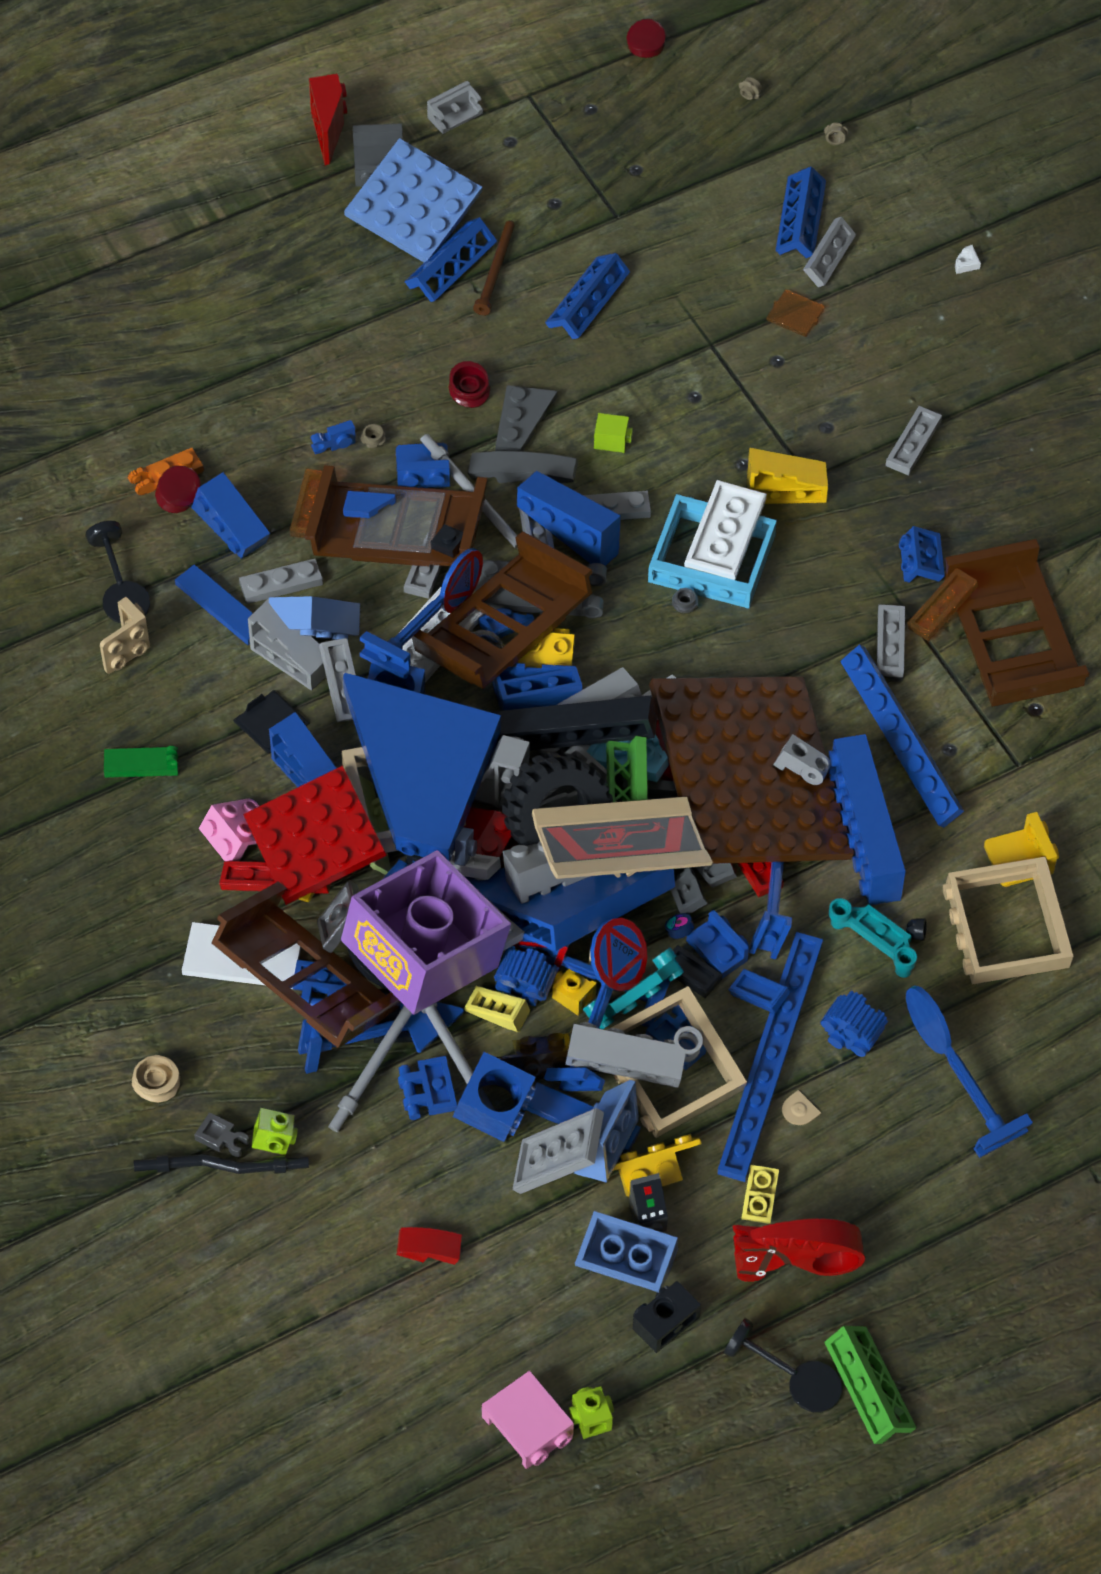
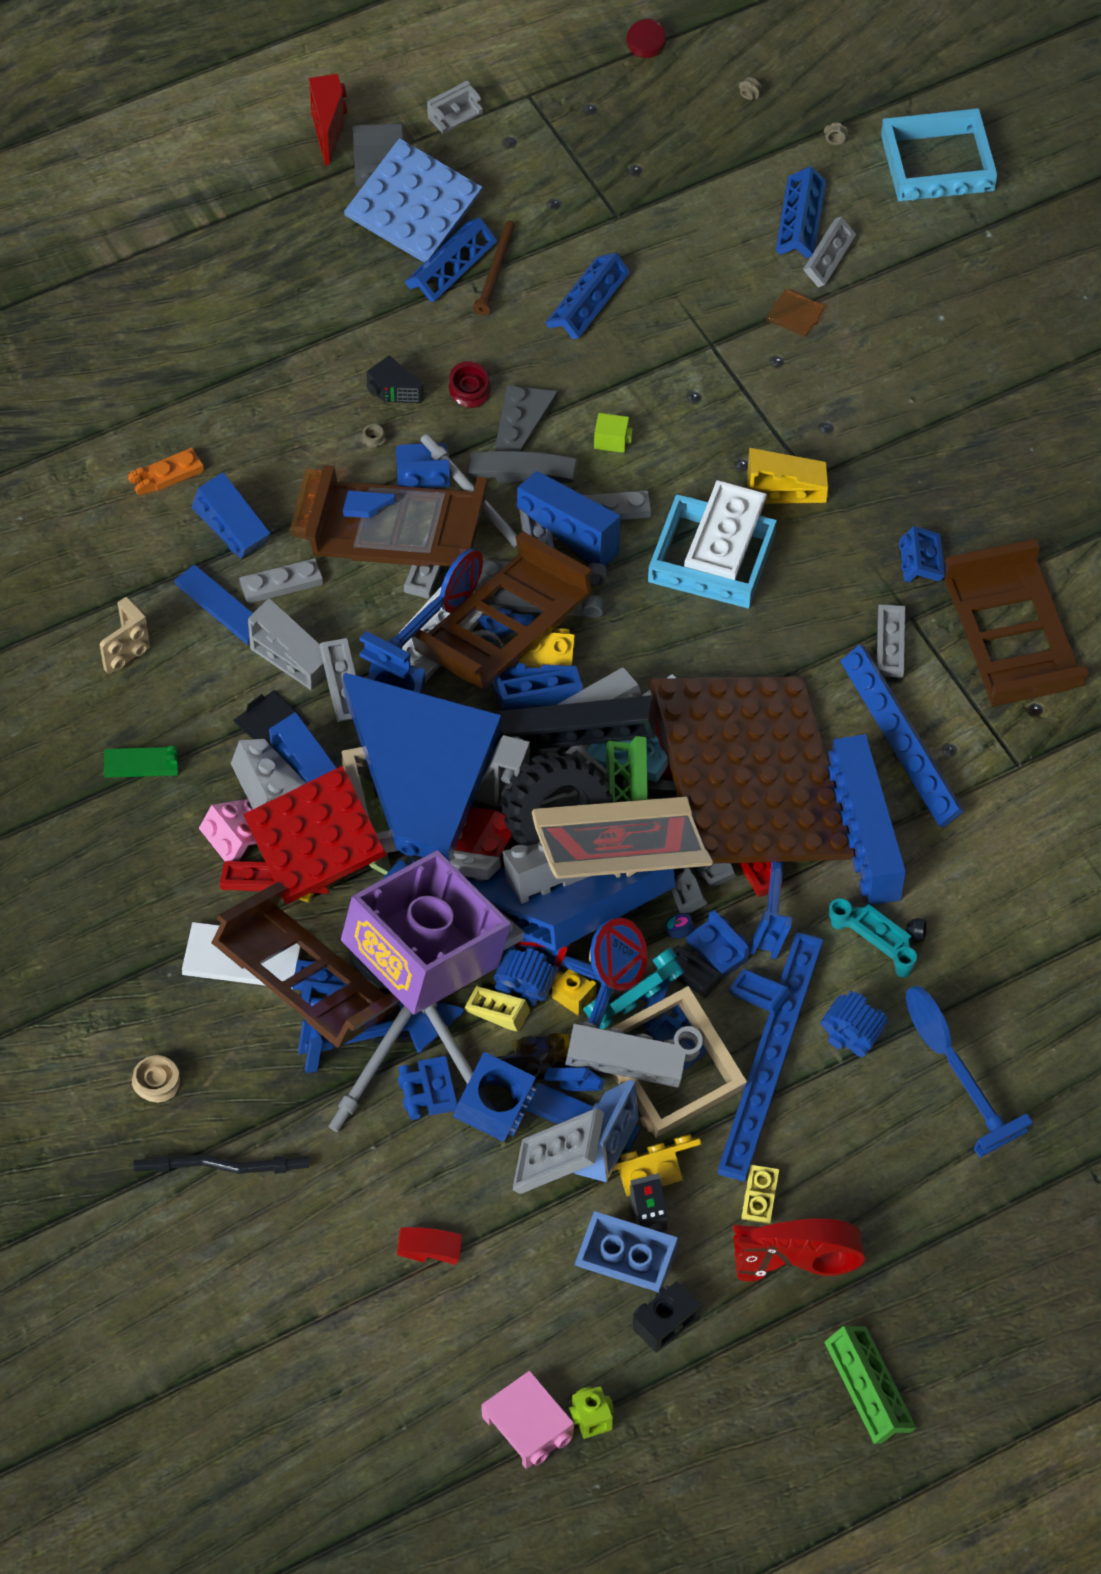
(104, 535): black piece -> none
(177, 489): dark red piece -> none
(219, 1133): flat silver plate -> none
(263, 772): none -> light grey wedge
(274, 1131): lime brick -> none
(318, 616): medium blue slope -> none
(333, 918): flat silver tile -> none
(337, 437): blue plate -> none
(394, 383): none -> black slope
(447, 541): black plate -> none
(465, 846): sand blue plate -> none
(685, 594): flat silver plate -> none
(799, 1109): tan piece -> none
(803, 760): light grey leg -> none
(811, 1384): black piece -> none
(913, 440): light grey plate -> none
(935, 126): none -> medium azure window
(942, 604): clear orange plate -> none
(967, 260): white tile -> none
(1001, 873): tan window -> none
(1023, 845): yellow bracket -> none

